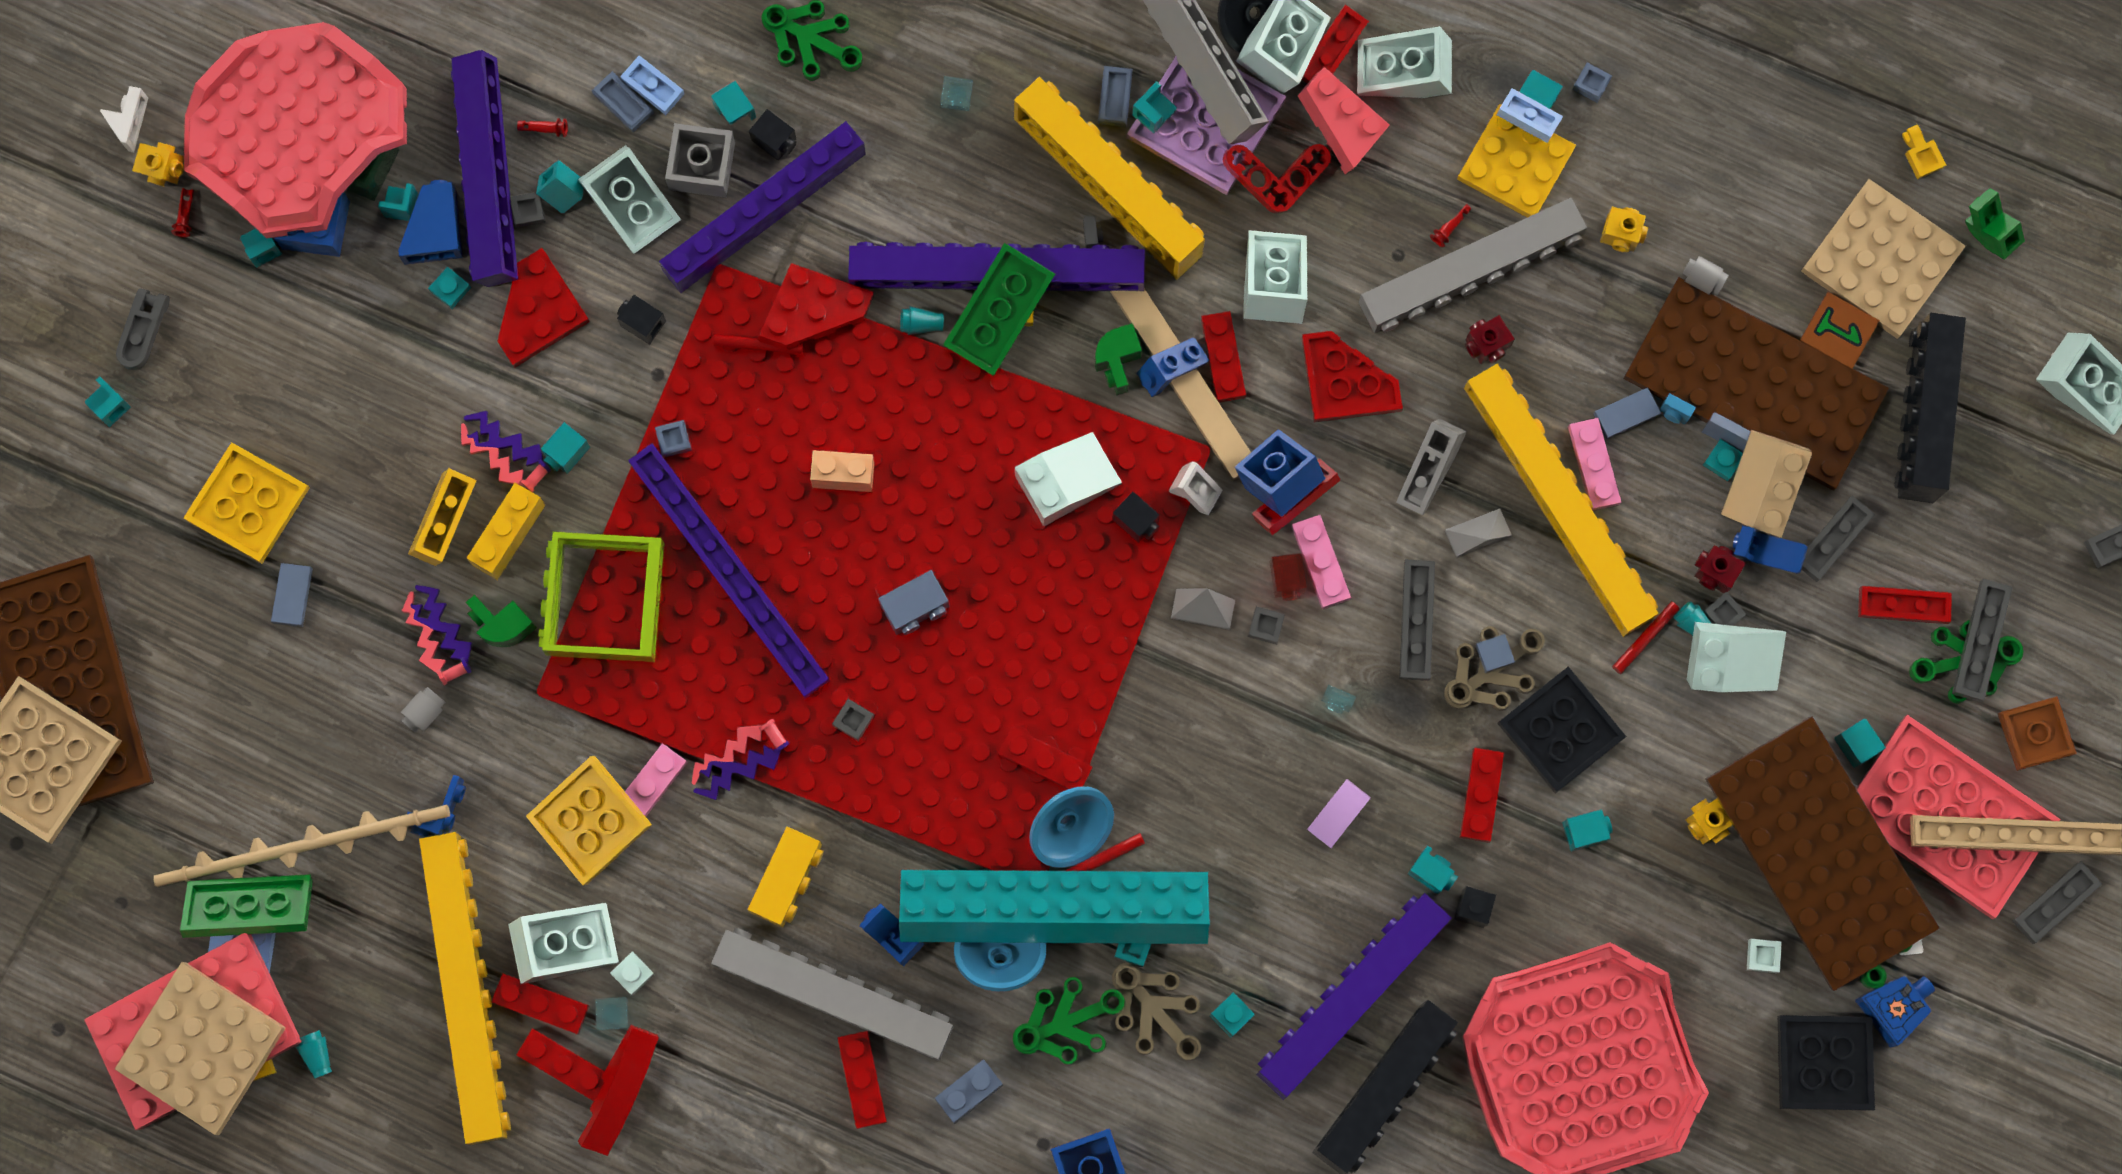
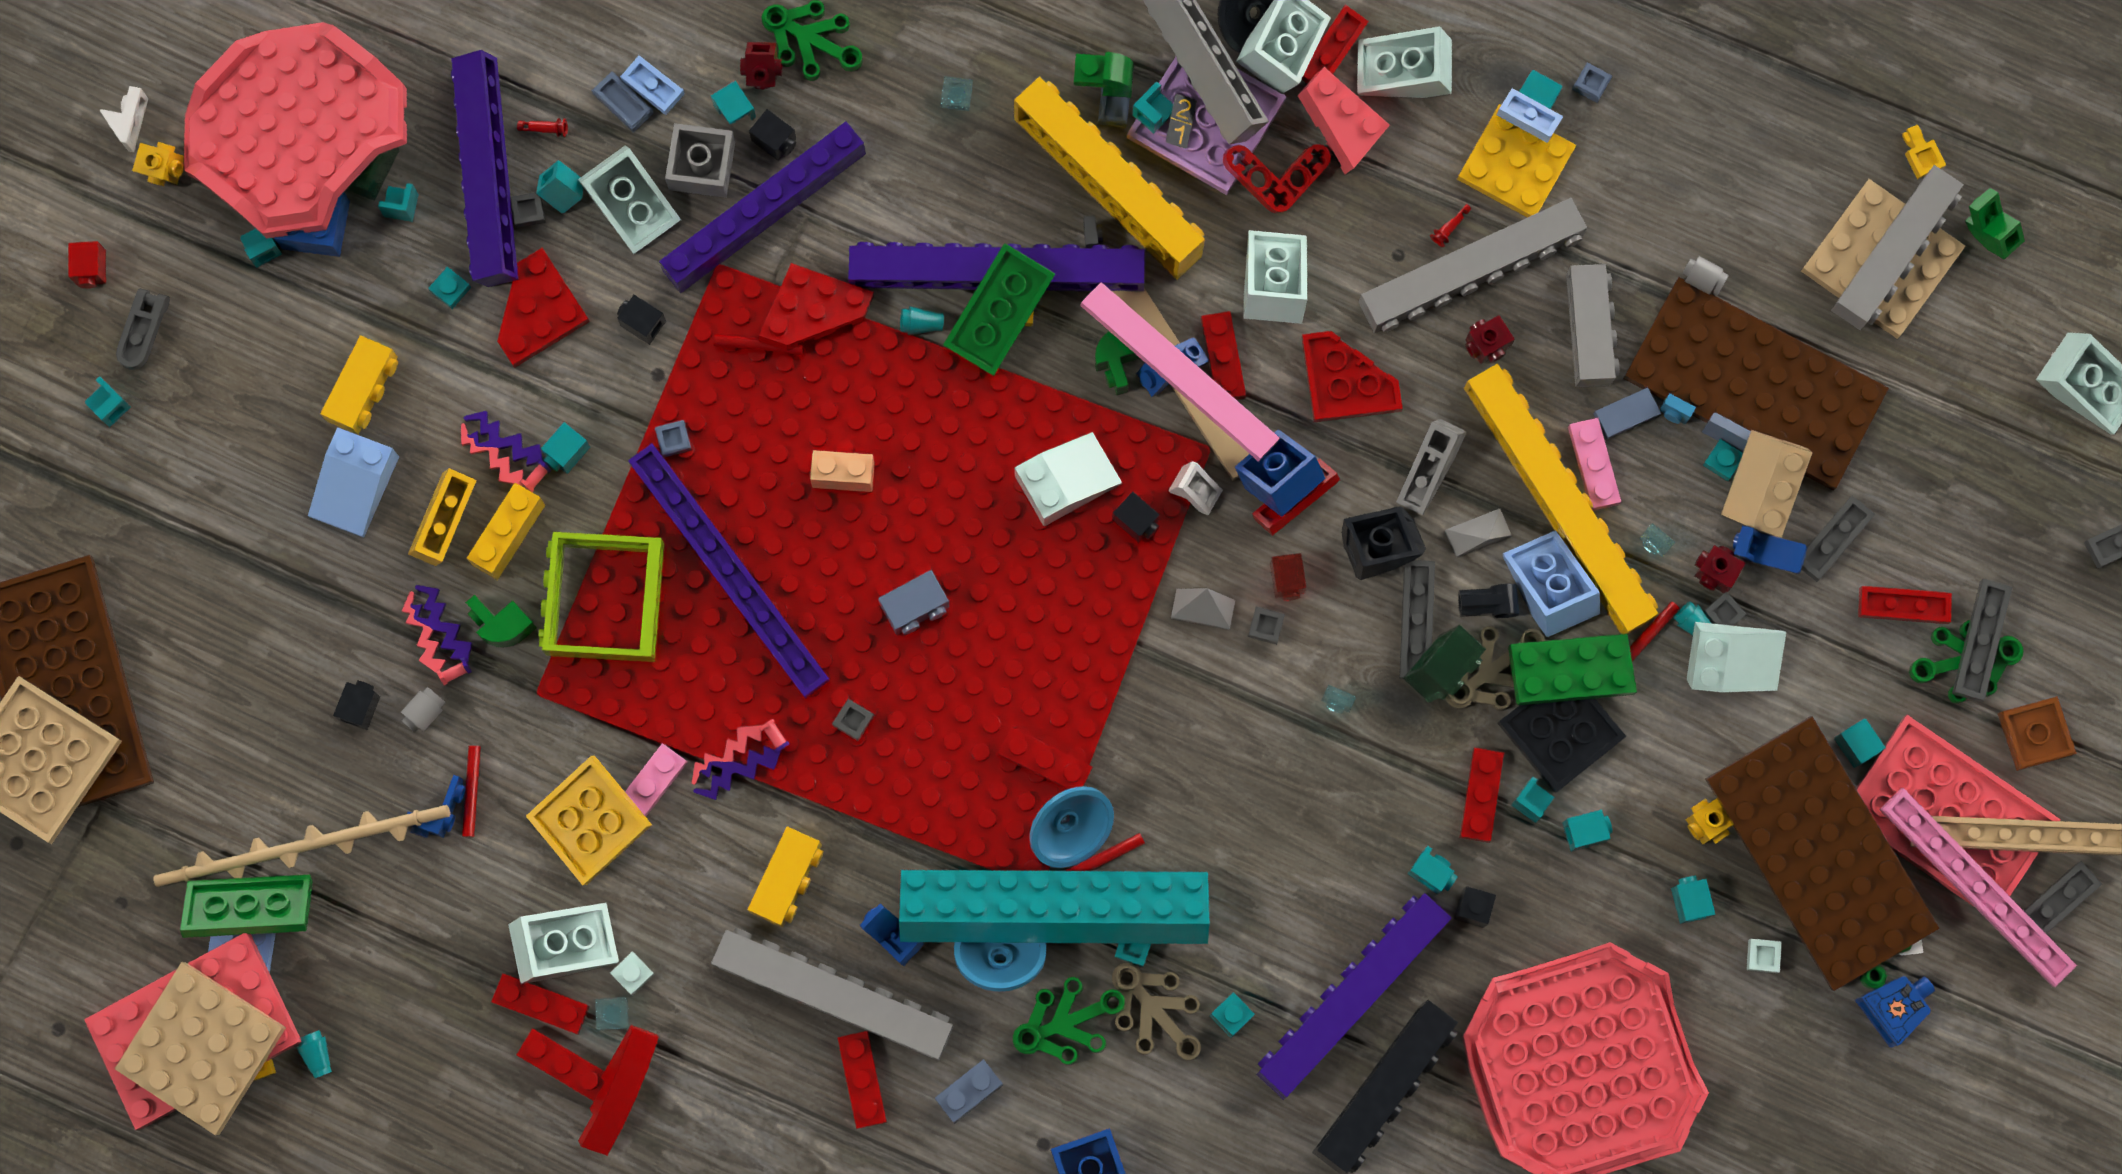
(87, 264): none -> red brick
(181, 226): red piece -> none
(246, 503): yellow plate -> none
(291, 594): sand blue tile -> none
(352, 482): none -> light blue slope
(357, 704): none -> black brick
(360, 385): none -> yellow brick
(433, 226): blue slope -> none
(463, 988): yellow brick -> none
(471, 791): none -> red bar
(761, 65): none -> dark red brick
(1110, 72): none -> green brick
(1180, 371): none -> bright pink tile
(1181, 121): none -> black sticker
(1321, 562): bright pink plate -> none
(1338, 813): lavender slope -> none
(1381, 541): none -> black slope
(1445, 664): none -> clear green brick
(1495, 653): sand blue tile -> none
(1498, 601): none -> black piece
(1532, 800): none -> teal panel
(1553, 583): none -> light blue slope
(1572, 669): none -> green plate
(1591, 325): none -> light grey brick
(1624, 229): yellow brick -> none
(1656, 541): none -> clear light blue plate
(1692, 899): none -> teal brick
(1826, 1063): black plate -> none
(1839, 330): dark orange tile -> none
(1897, 247): none -> light grey brick
(1930, 408): black brick -> none
(1978, 887): none -> bright pink tile

